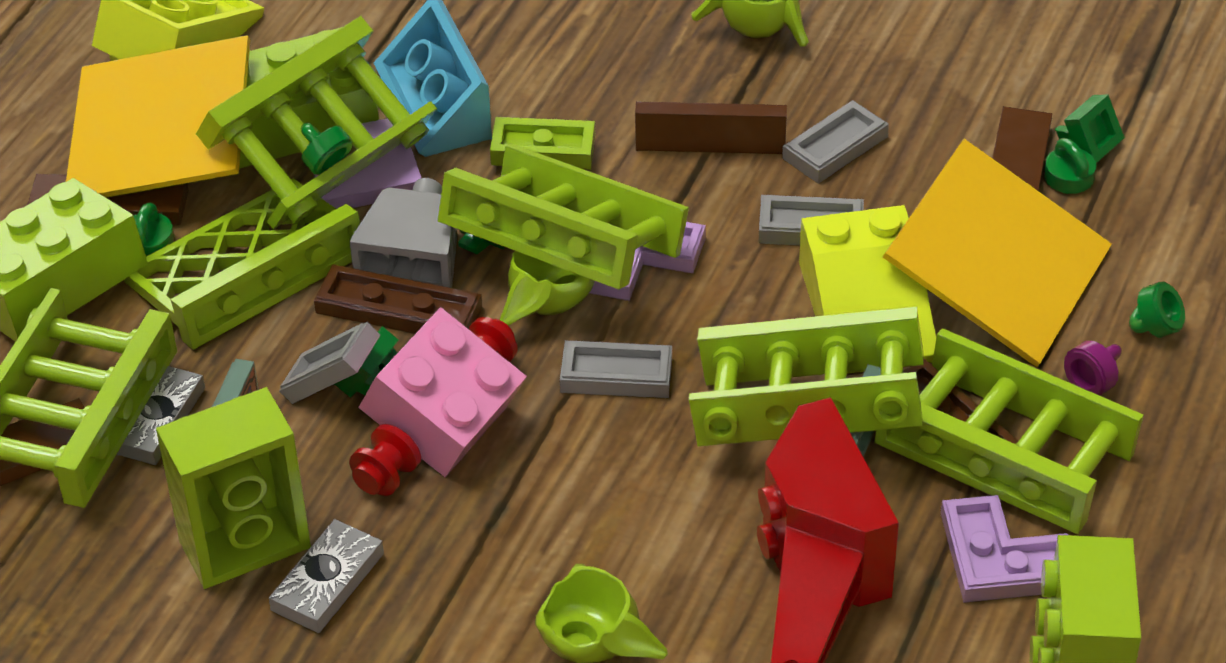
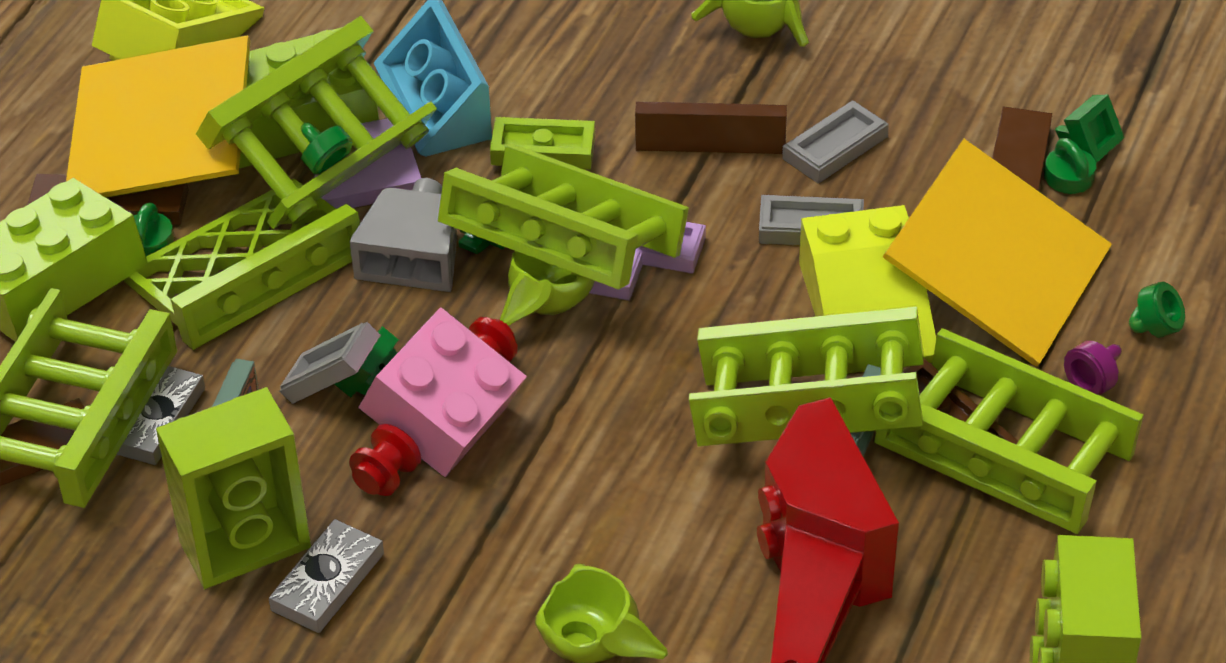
(391, 300): reddish brown tile -> none
(616, 369): light grey tile -> none
(985, 556): lavender tile -> none

